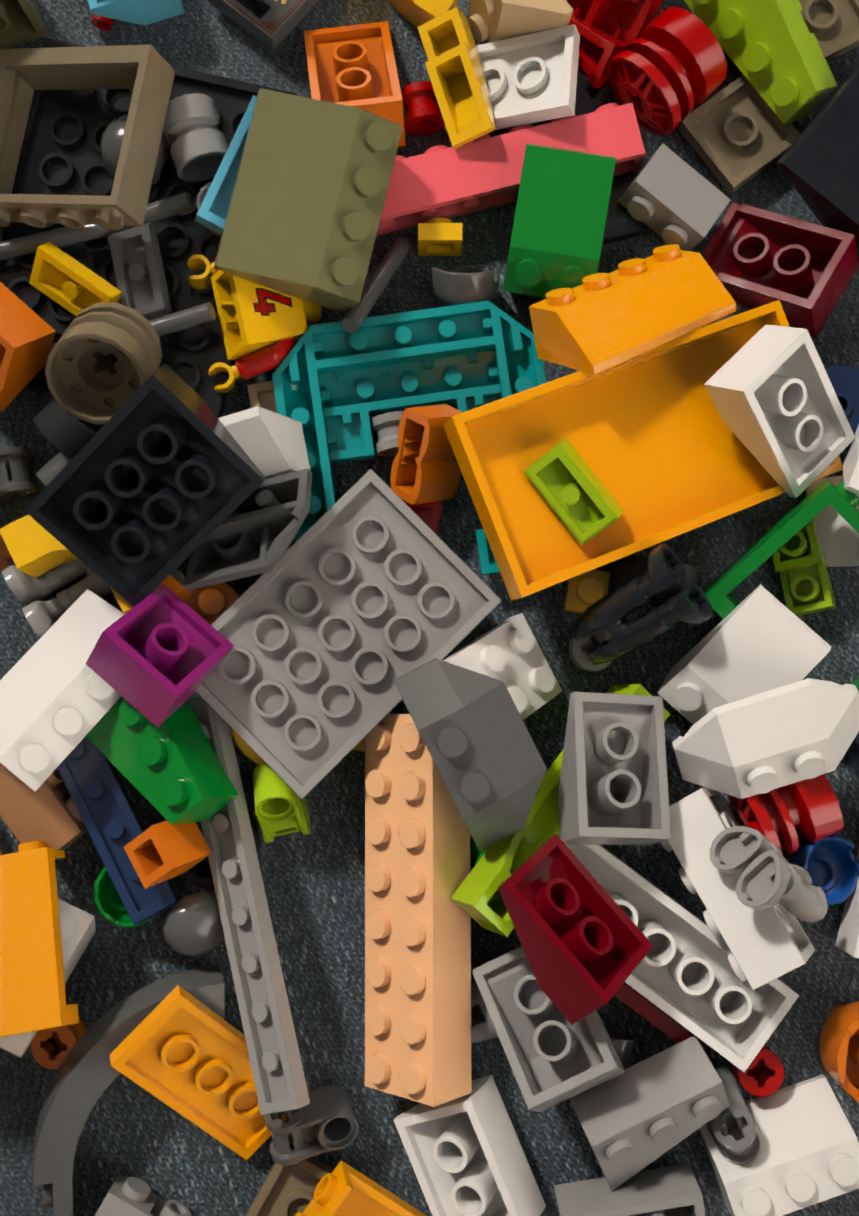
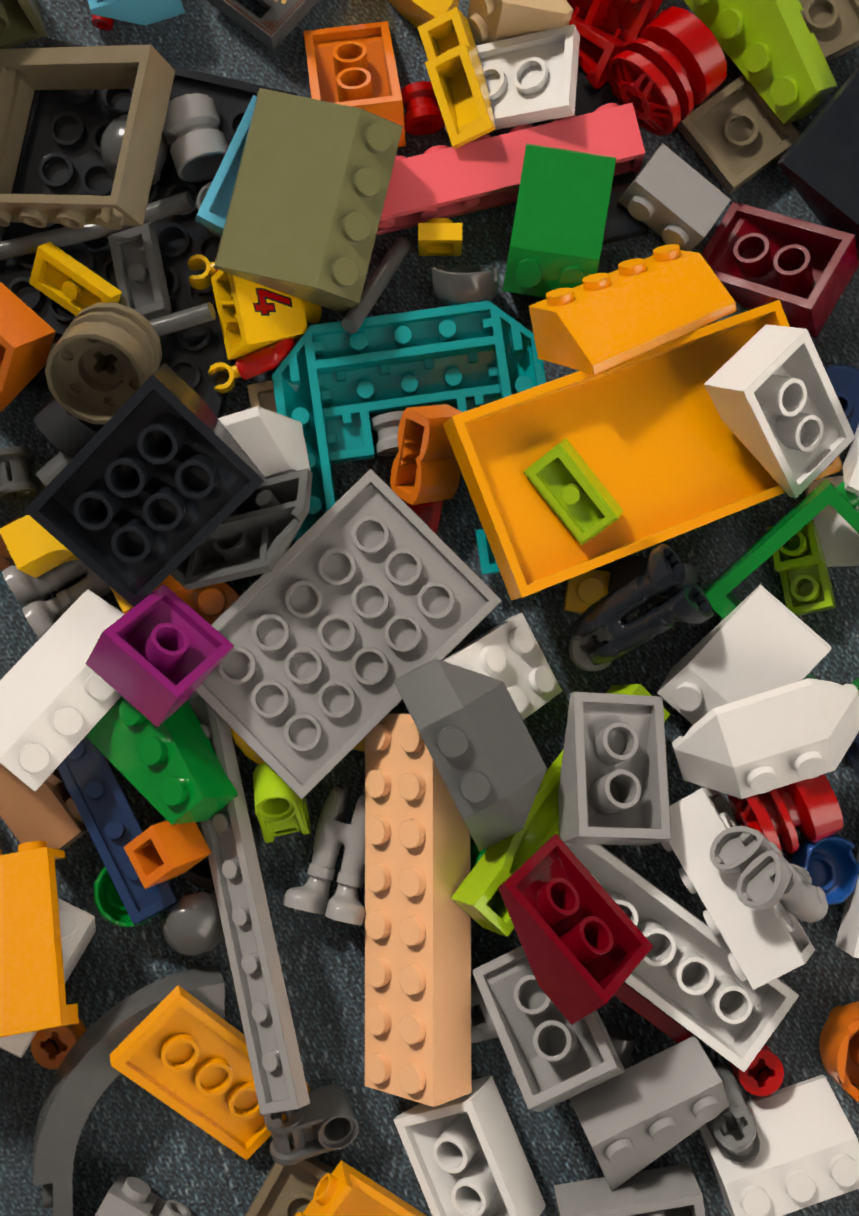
(328, 840): none -> light grey piece

